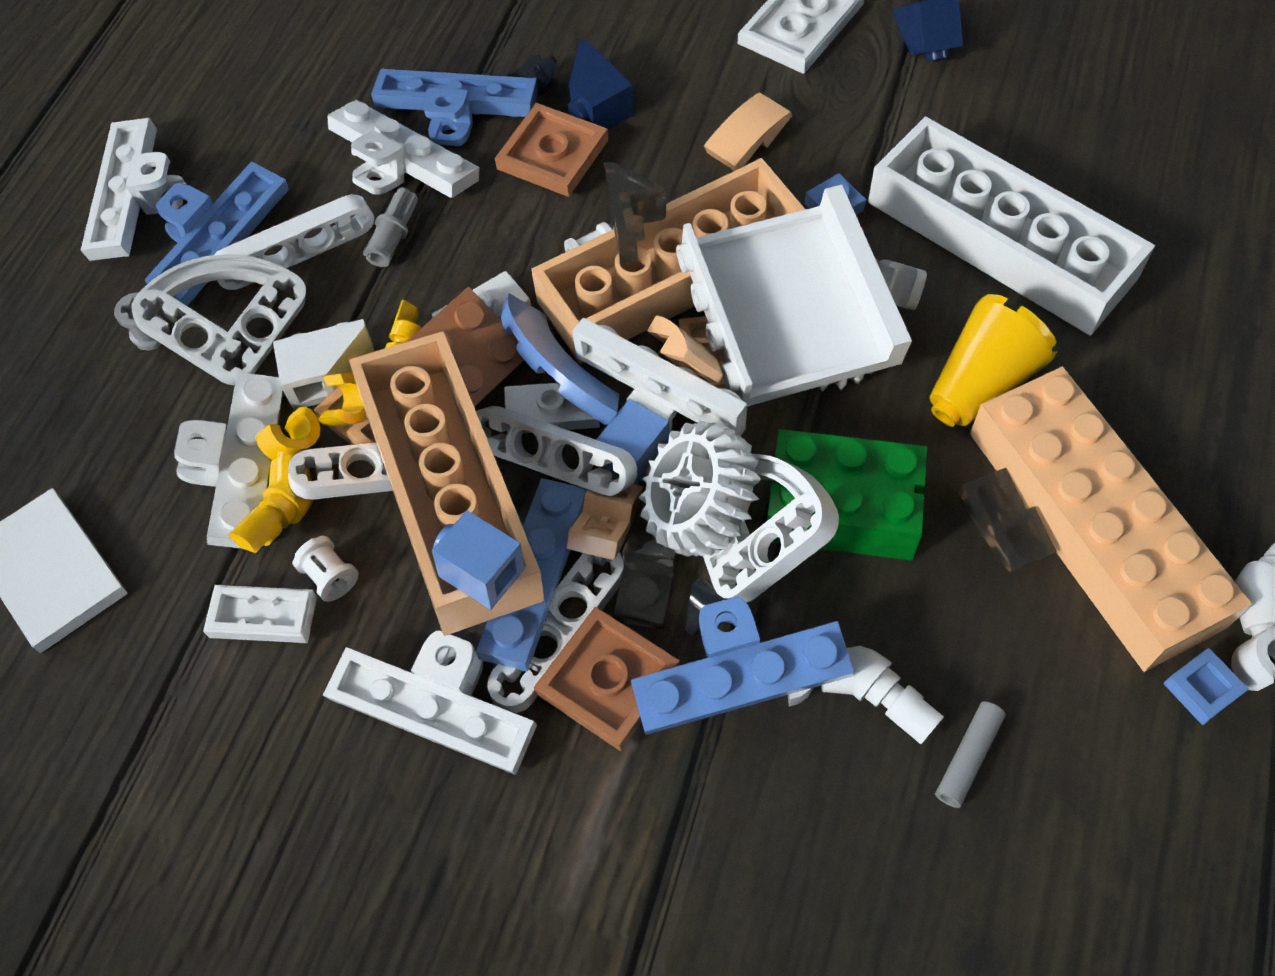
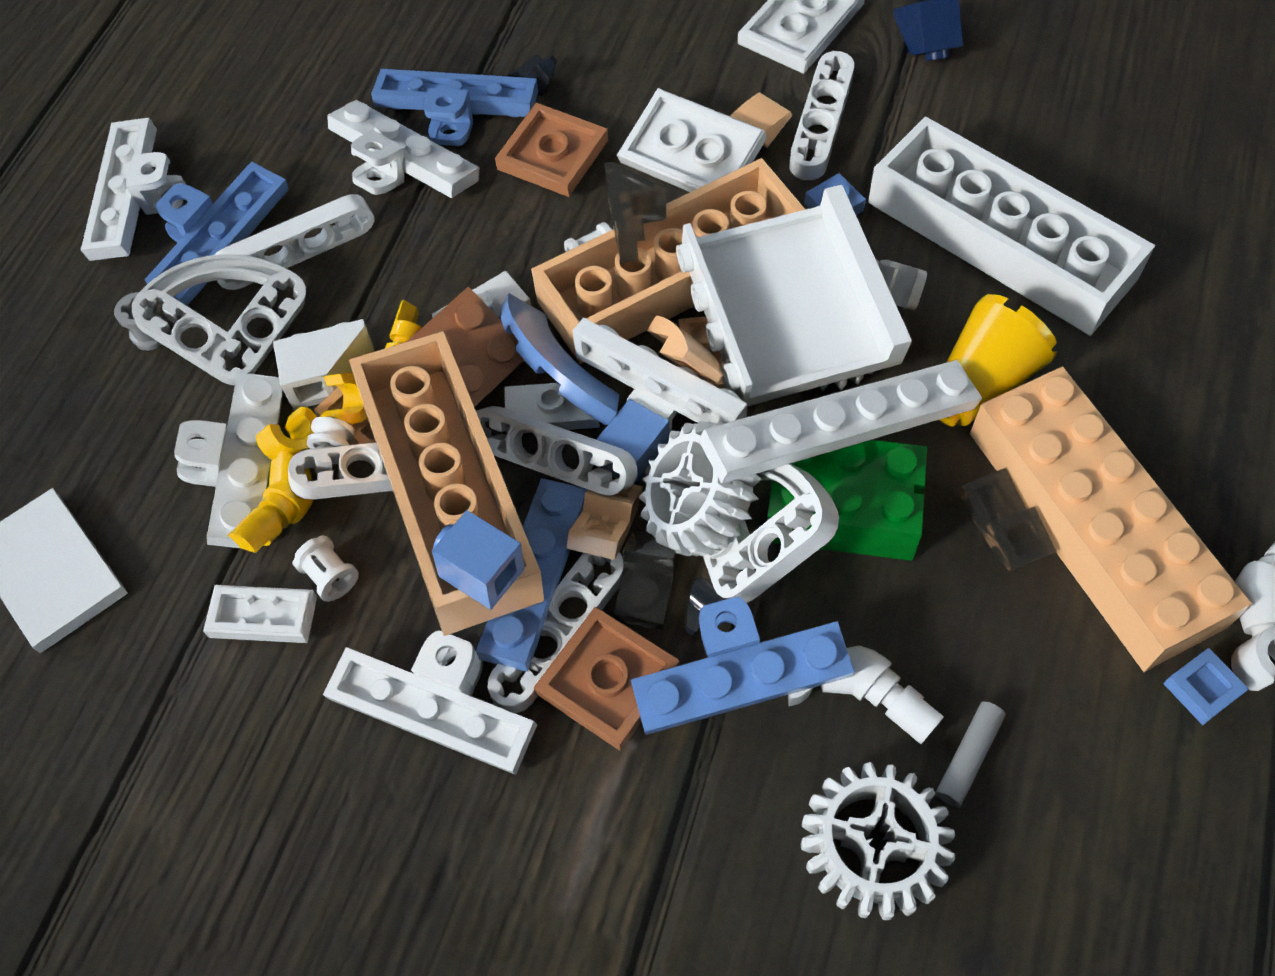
(329, 433): none -> white bush
(390, 228): light grey axle -> none
(598, 89): dark blue slope -> none
(688, 142): none -> white tile
(821, 114): none -> white beam
(837, 420): none -> white plate
(901, 845): none -> white gear

